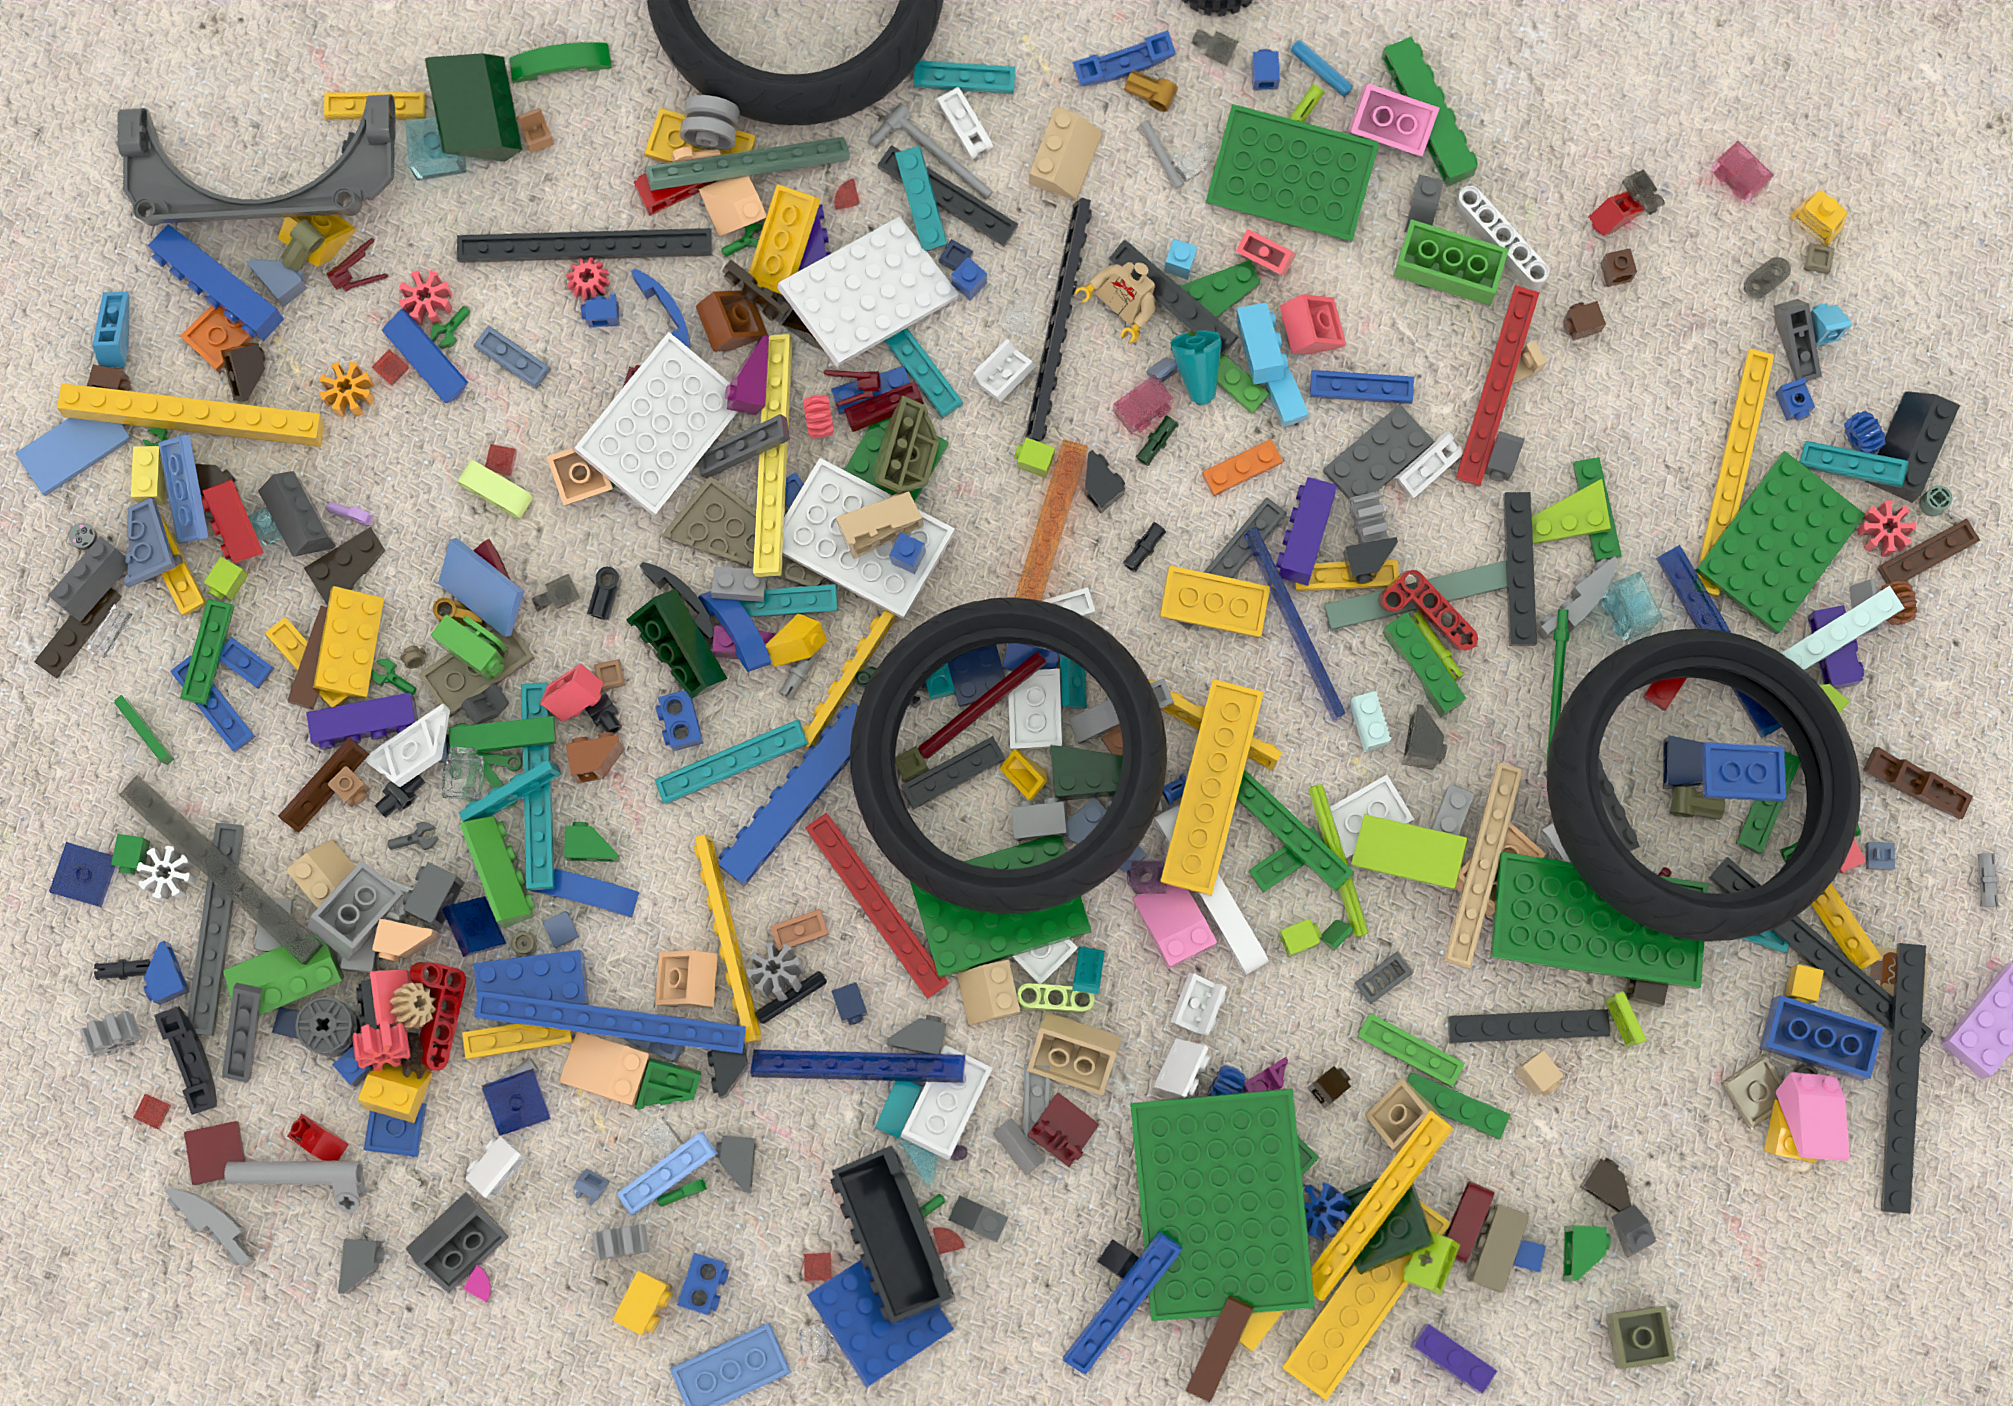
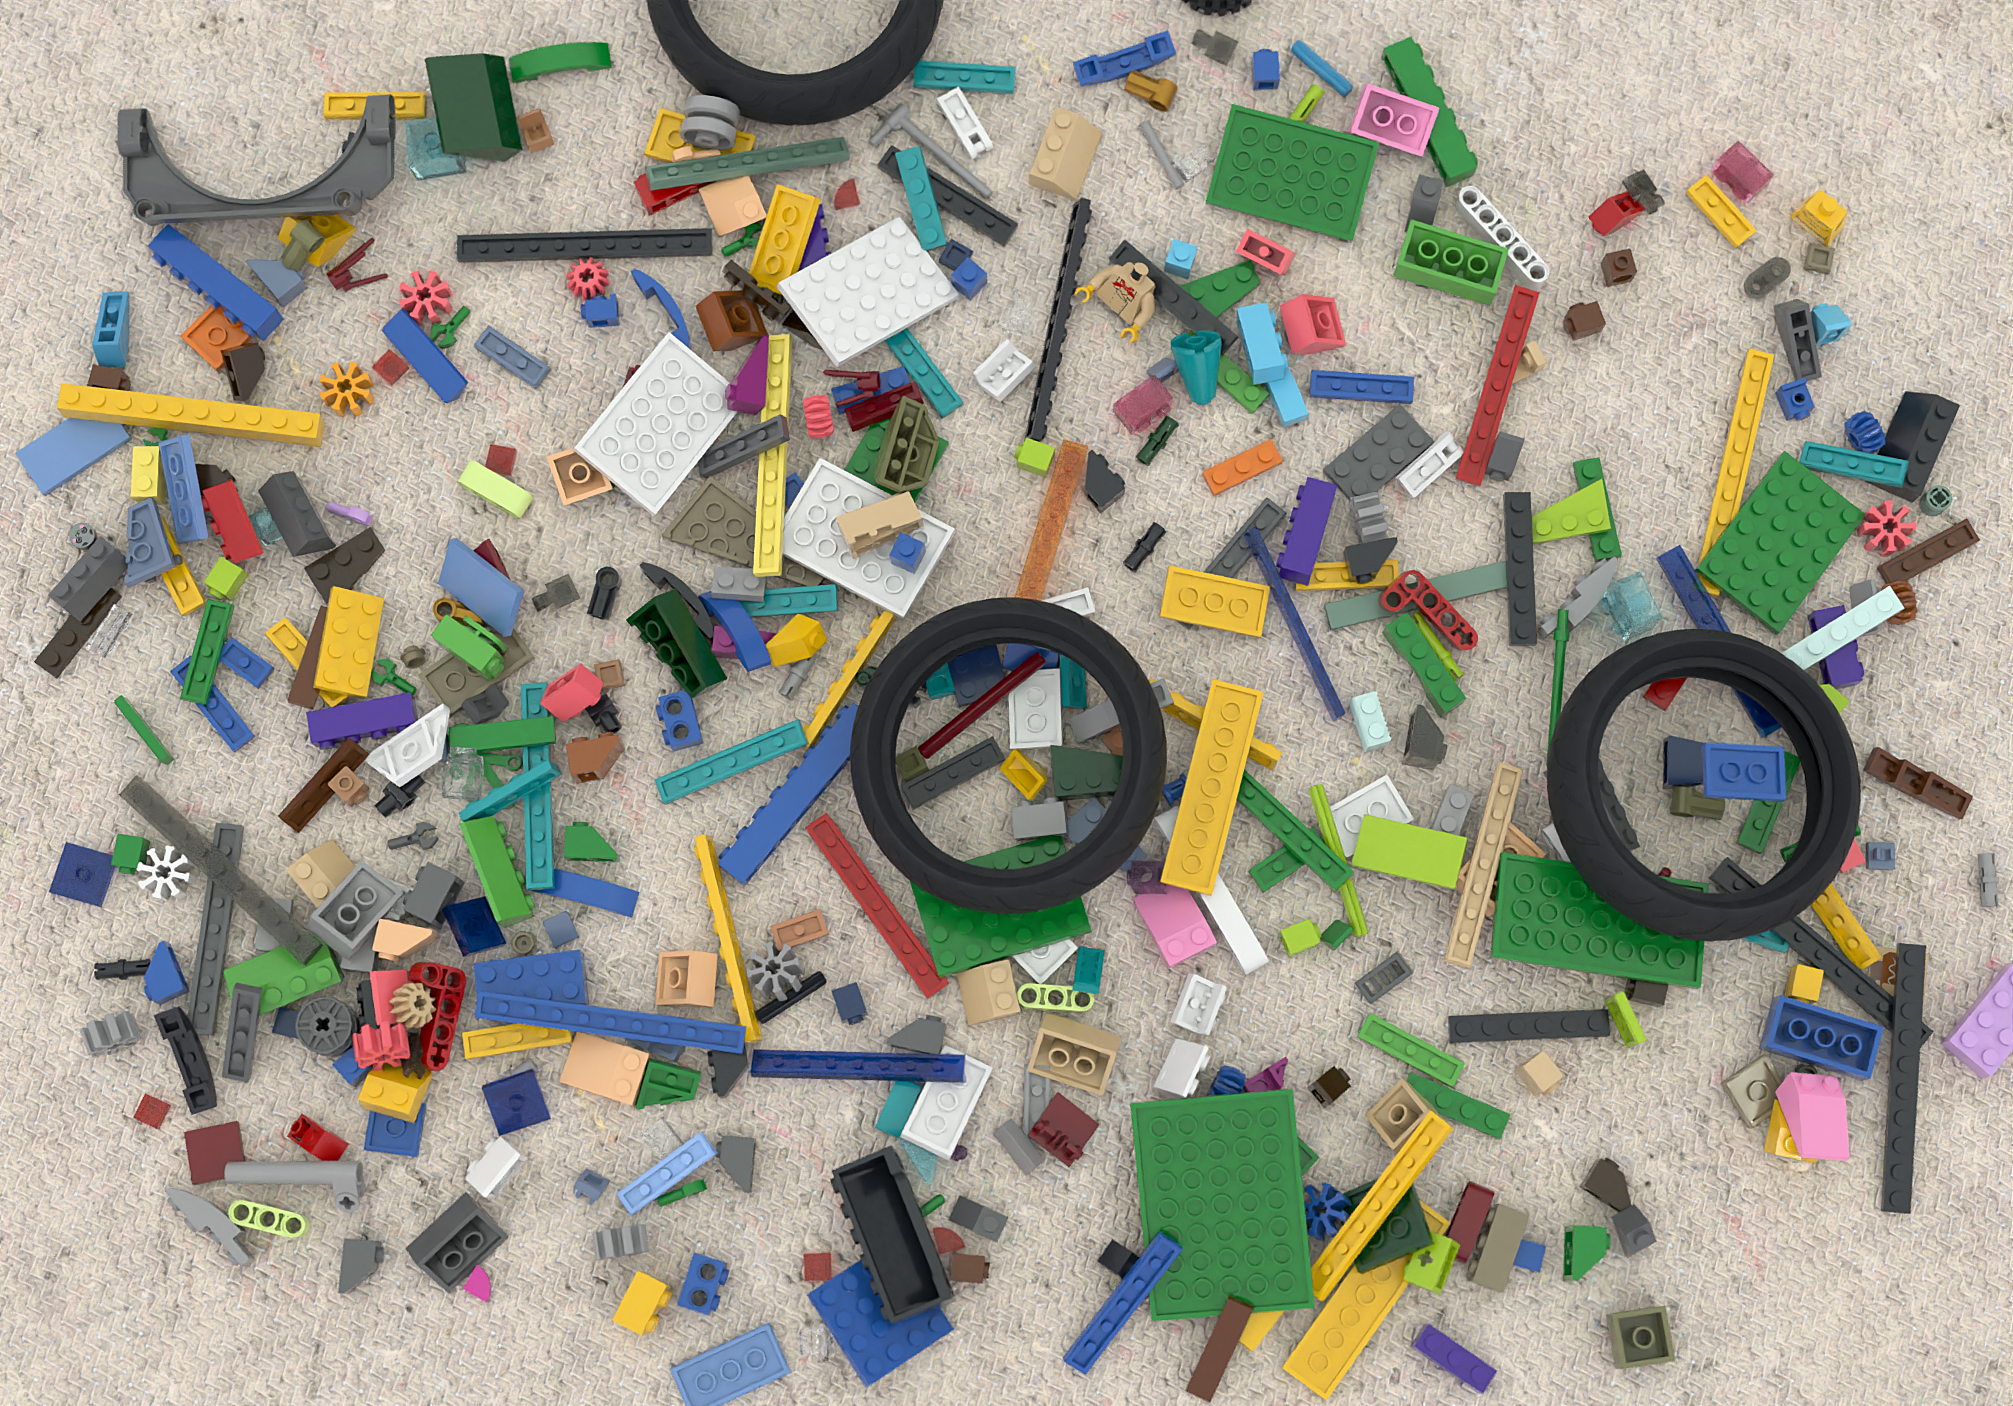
(256, 1219): none -> yellowish green beam
(969, 1268): none -> reddish brown brick
(1721, 211): none -> yellow plate

